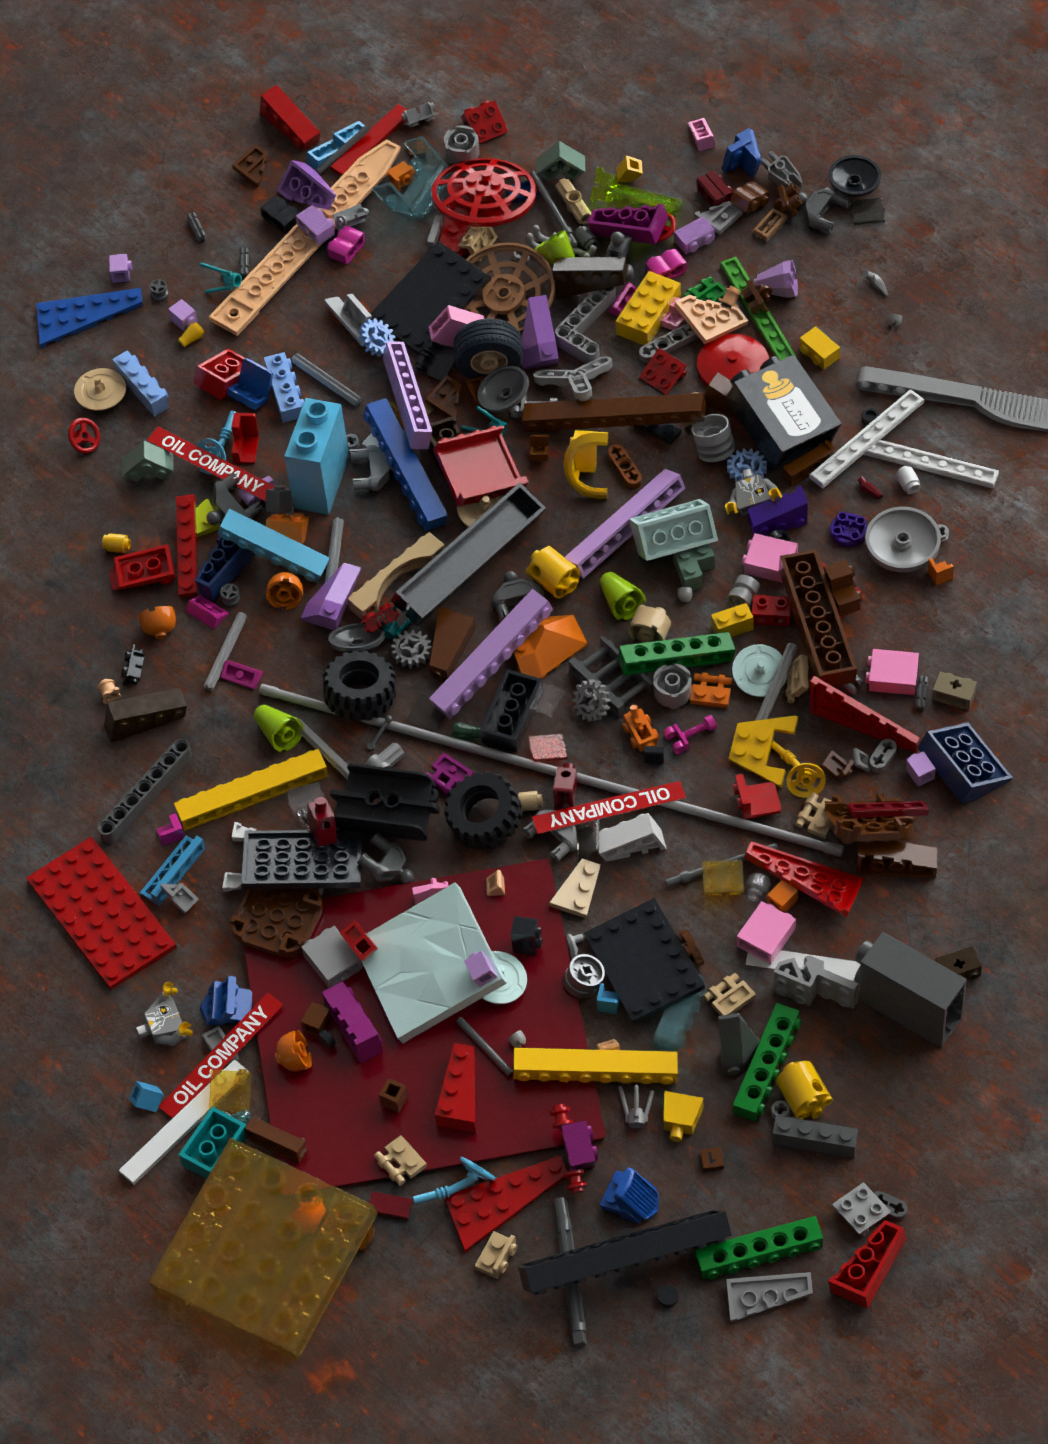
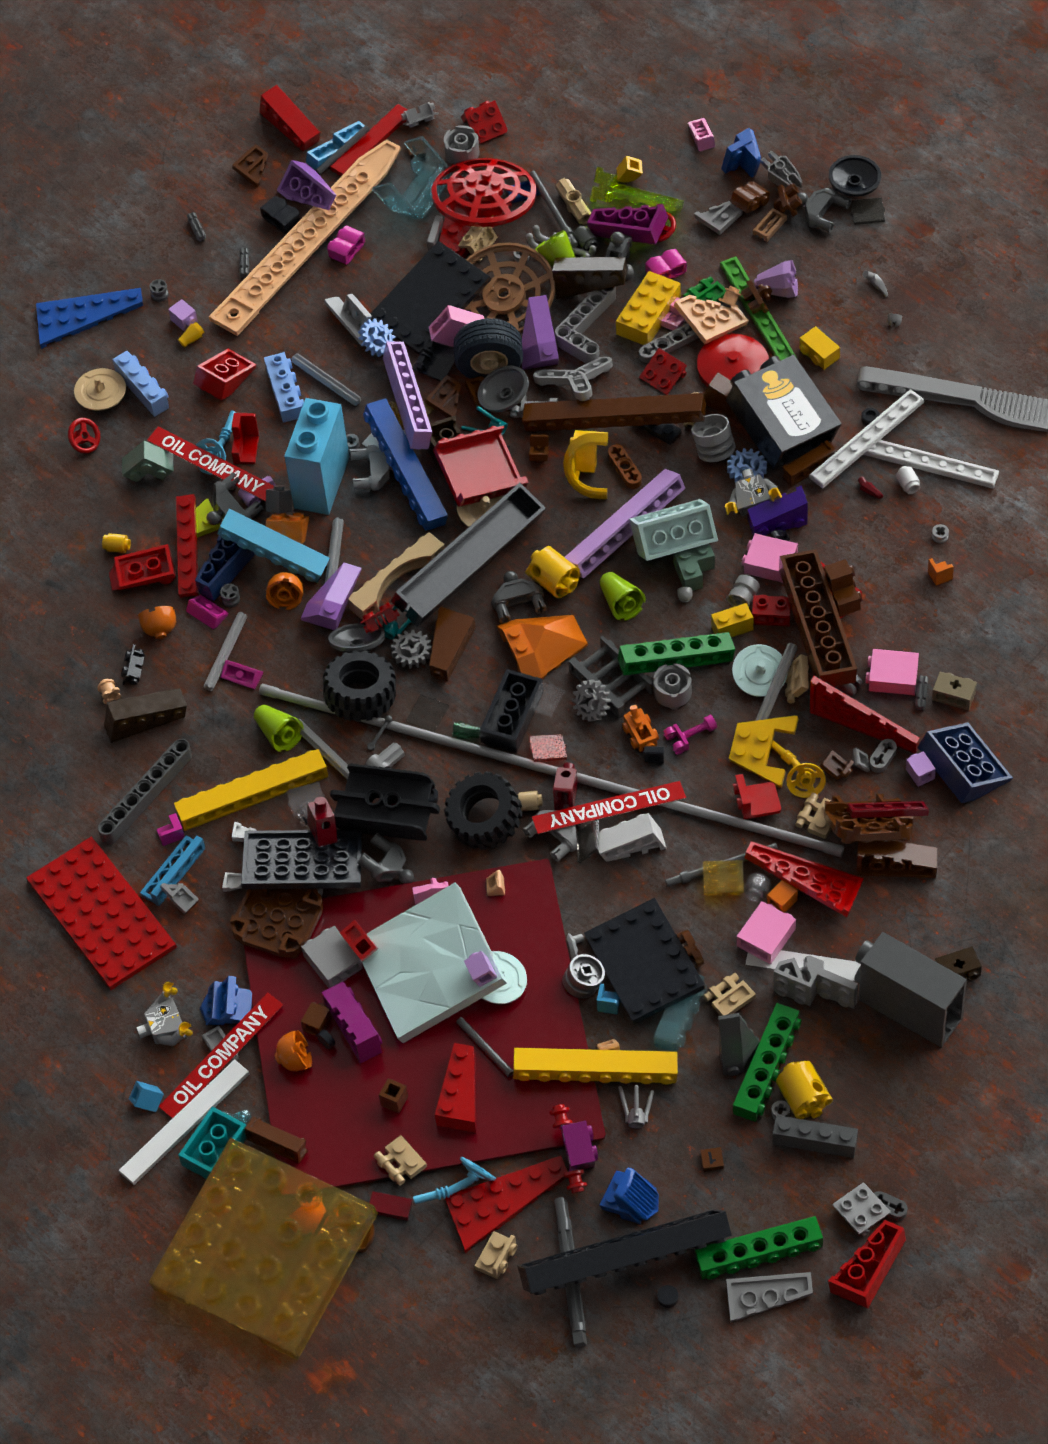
(120, 268): lavender brick -> none
(229, 278): teal plant -> none
(230, 1090): clear yellow hinge -> none
(253, 385): blue bracket -> none
(315, 224): lavender brick -> none
(350, 216): light grey hinge -> none
(400, 175): orange brick -> none
(451, 770): magenta plate -> none
(491, 654): lavender brick -> none
(517, 1039): light grey hinge -> none
(526, 935): black brick -> none
(559, 160): sand green brick -> none
(577, 890): tan wing -> none
(622, 299): dark pink slope -> none
(649, 624): tan brick -> none
(681, 1114): yellow torso -> none
(694, 235): lavender brick -> none
(711, 695): orange plate -> none
(714, 188): dark red brick -> none
(848, 529): dark purple tile -> none
(902, 539): light grey dish -> none

